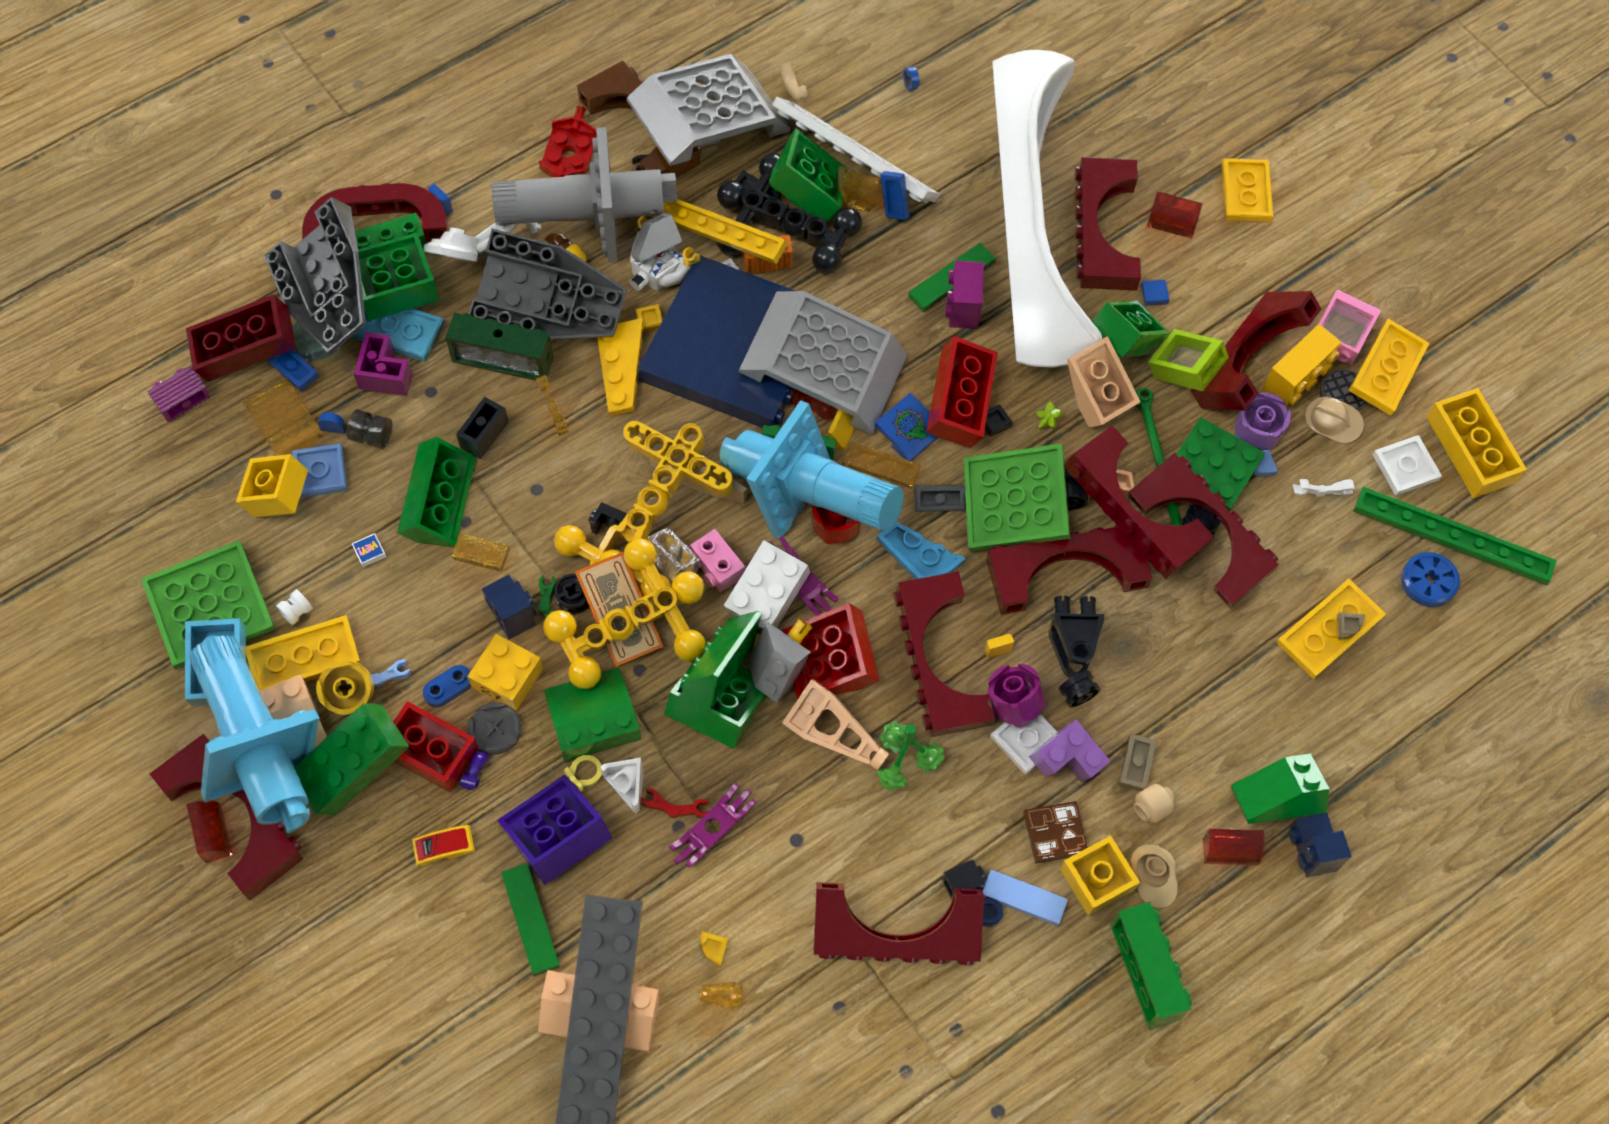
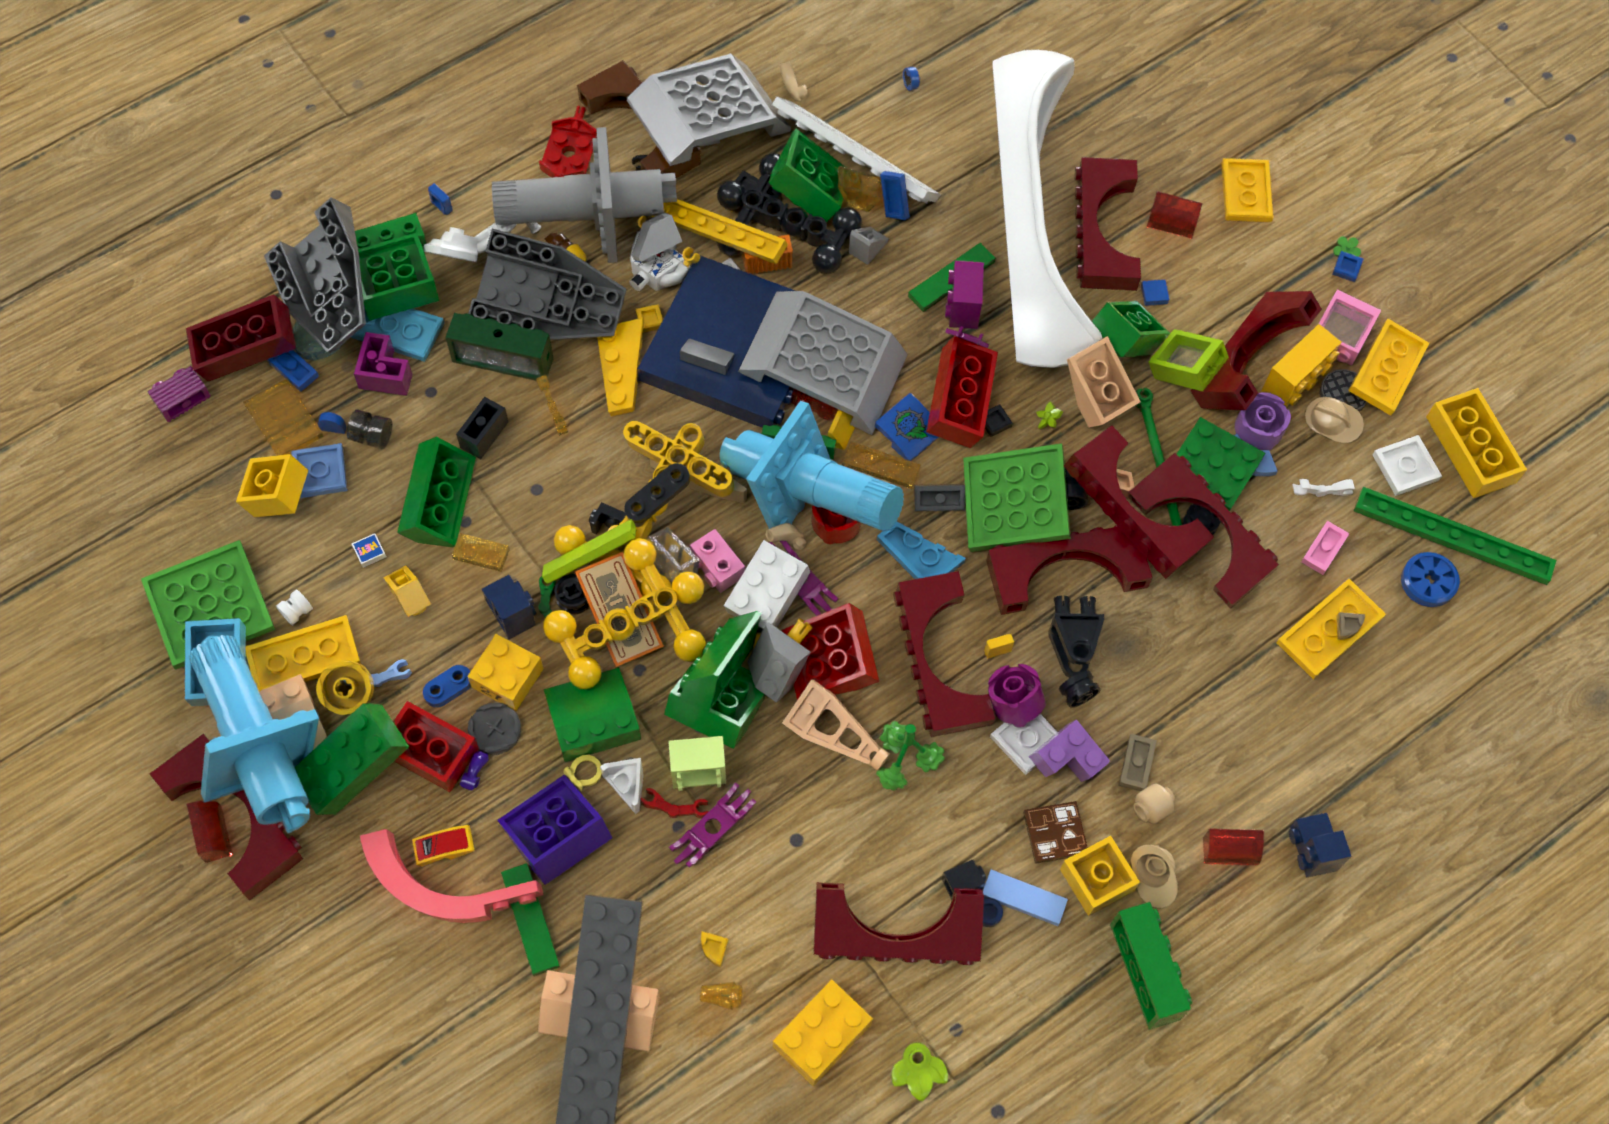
(386, 200): dark red arch -> none
(391, 872): none -> coral arch
(407, 591): none -> yellow slope
(589, 551): none -> lime tile
(652, 503): none -> black plate
(697, 762): none -> yellowish green container
(706, 356): none -> dark grey slope
(788, 533): none -> tan arm
(822, 1032): none -> yellow brick
(866, 243): none -> light grey slope
(919, 1075): none -> lime plate
(977, 340): none -> magenta piece
(1283, 790): green slope -> none
(1325, 547): none -> bright pink plate
(1347, 246): none -> bright green plant
(1347, 266): none -> blue tile

